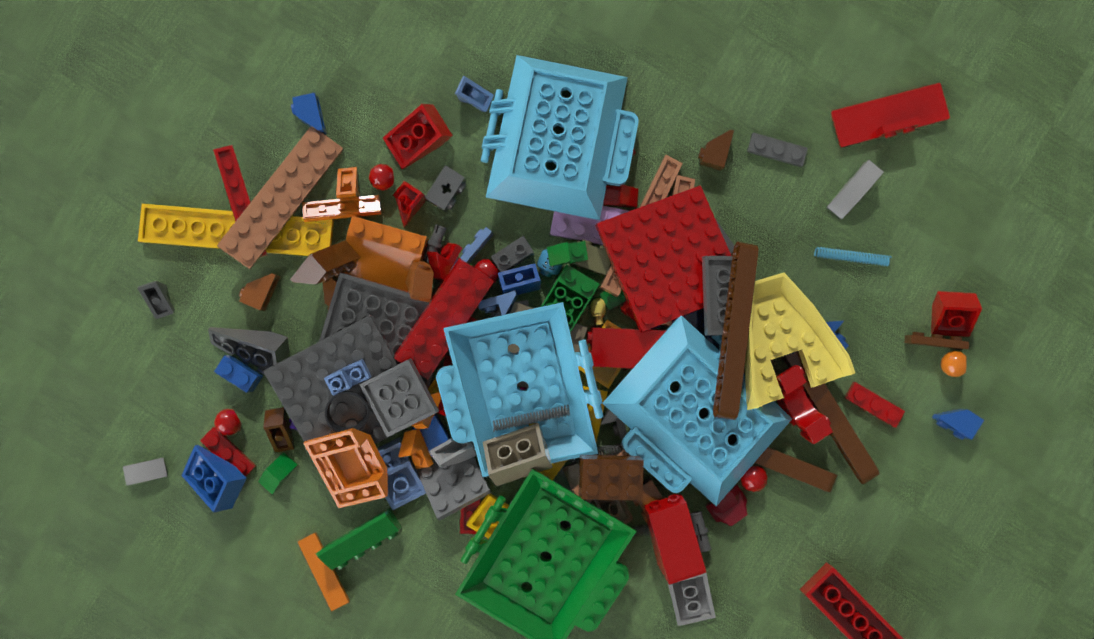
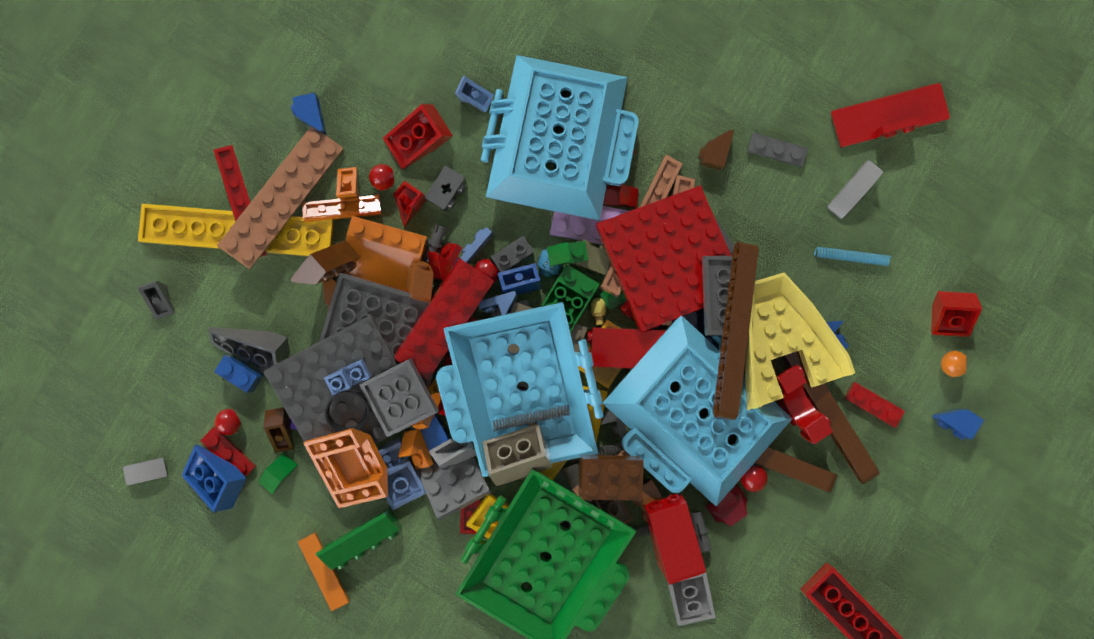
(259, 292): dark orange slope -> none
(936, 341): reddish brown plate -> none

